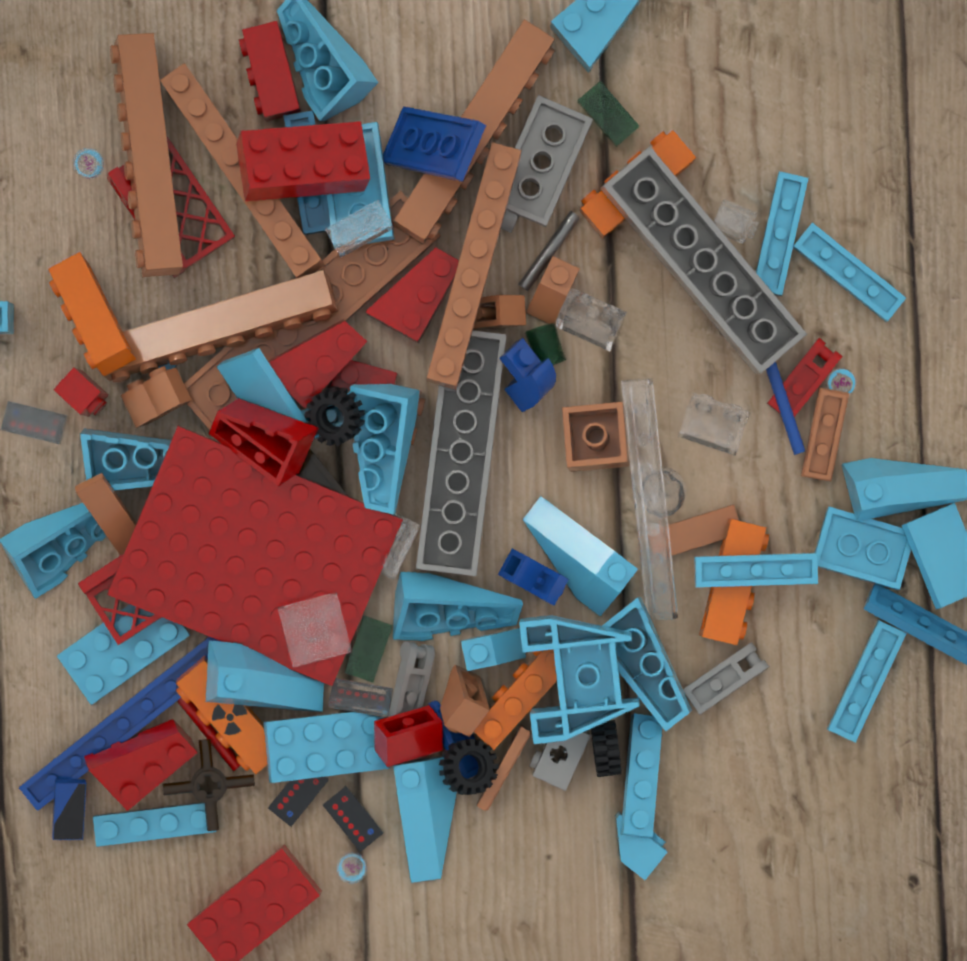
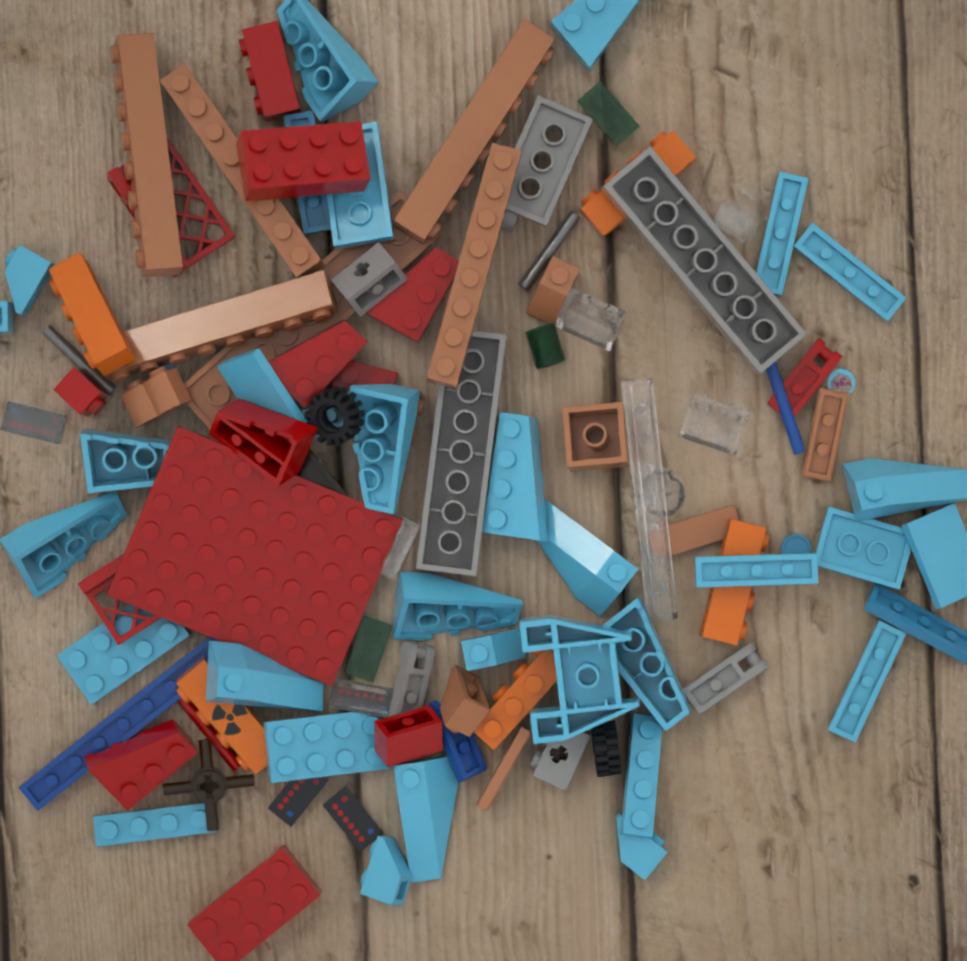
(26, 277): none -> medium azure slope
(69, 809): black tile -> none
(78, 359): none -> flat silver bar
(88, 163): clear tile -> none
(107, 510): nougat tile -> none
(314, 629): clear plate -> none
(352, 867): clear tile -> none
(359, 228): clear plate -> none
(369, 279): none -> light grey brick
(387, 873): none -> medium azure slope
(433, 143): blue tile -> none
(485, 763): black tyre -> none
(501, 312): nougat slope -> none
(516, 481): none -> medium azure wedge
(531, 376): blue brick -> none
(533, 577): blue brick -> none
(795, 544): none -> dark azure piece

